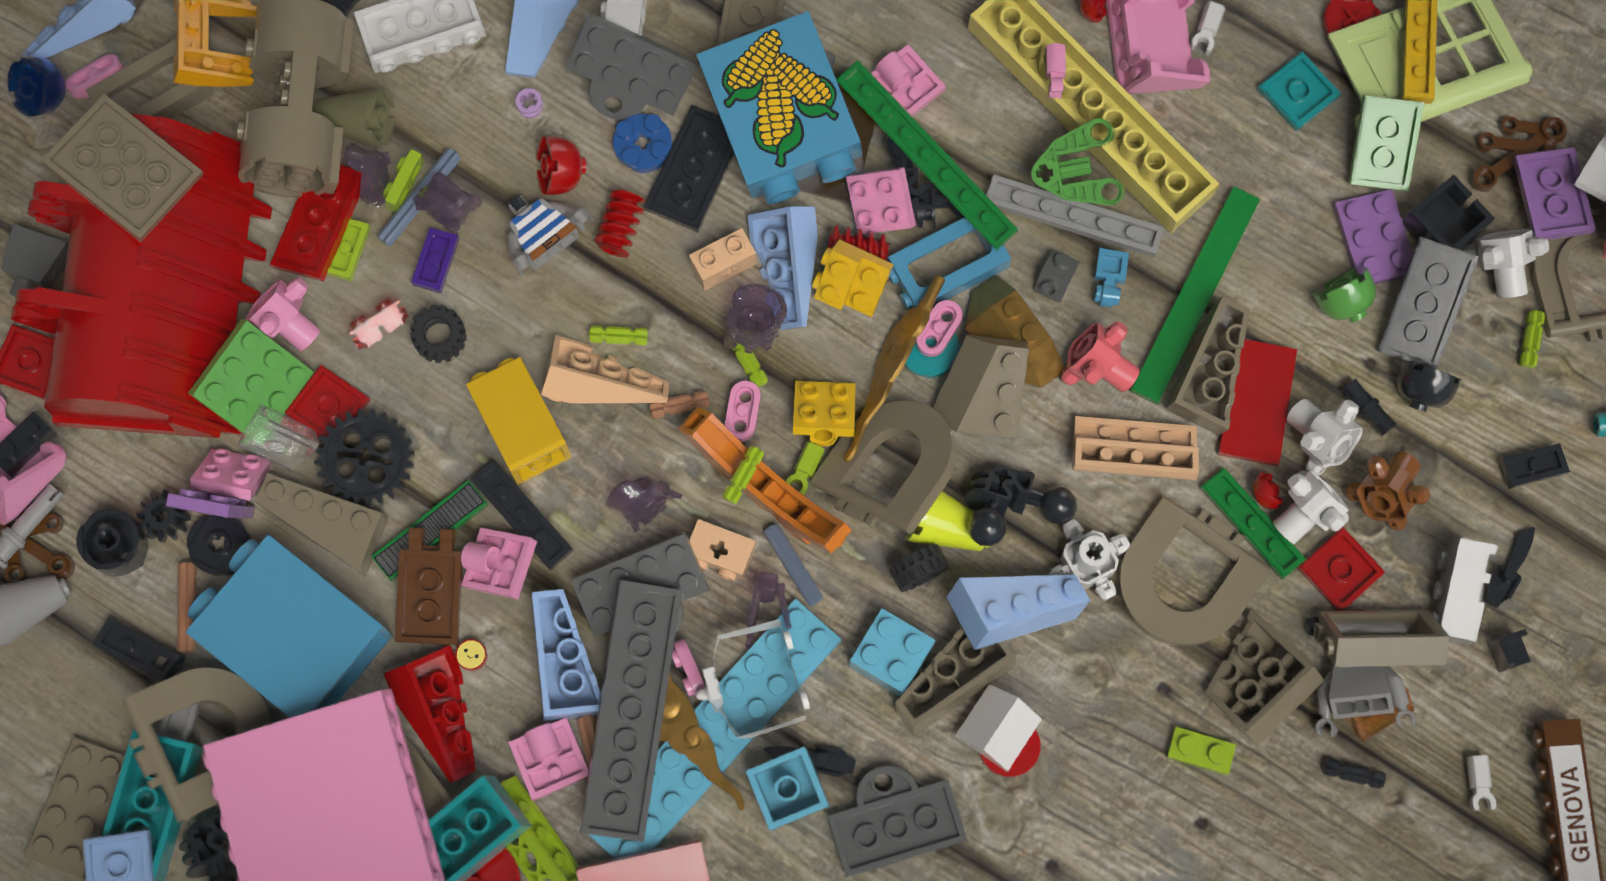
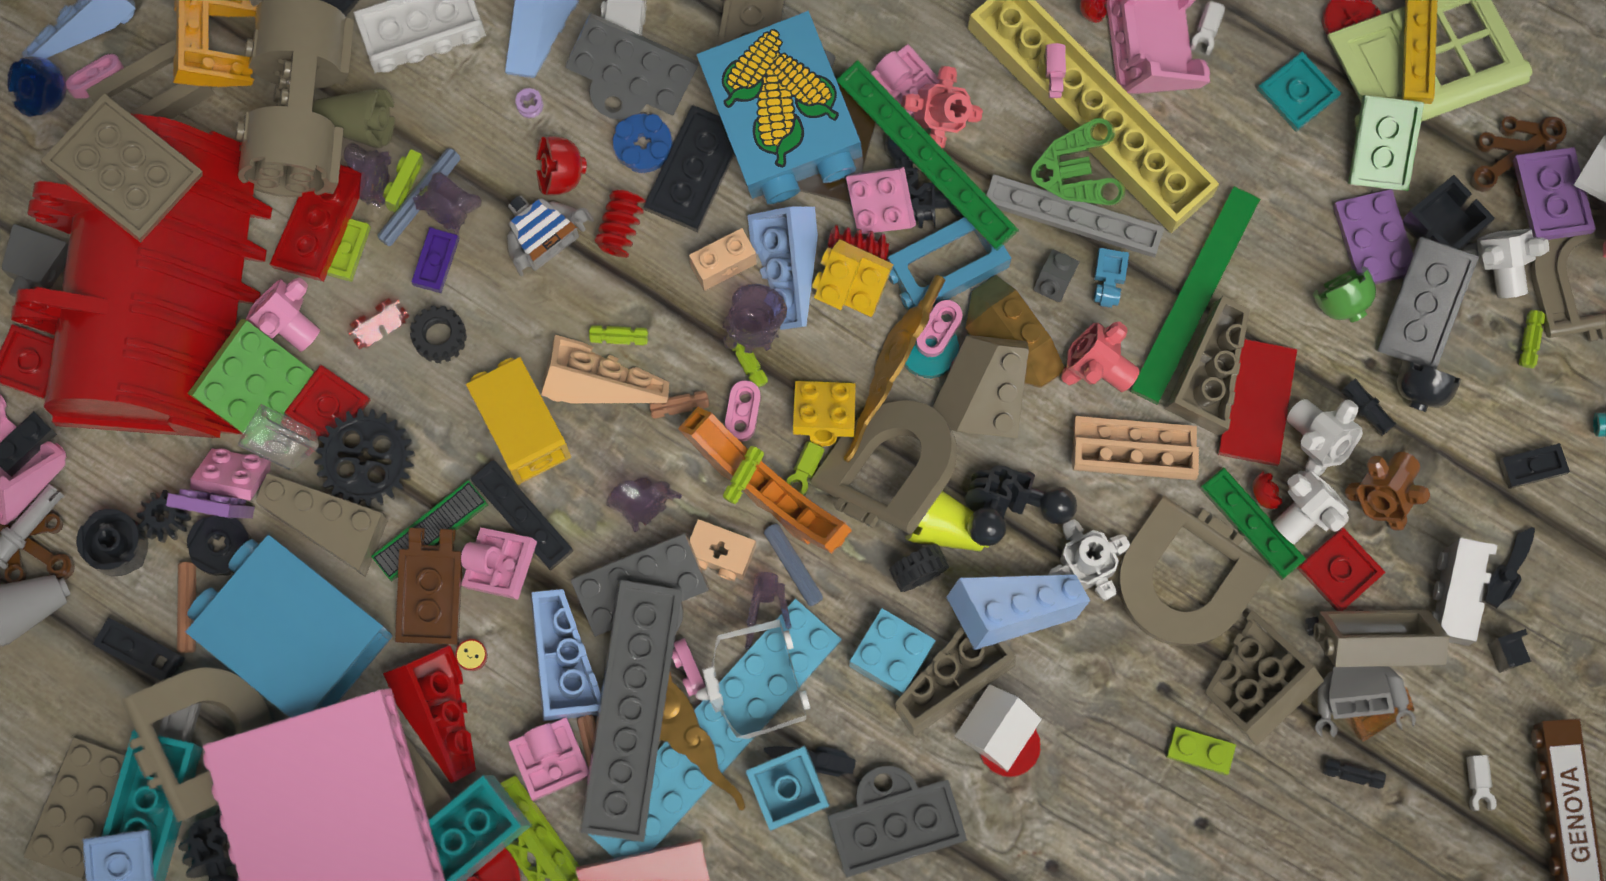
(942, 106): none -> coral piece

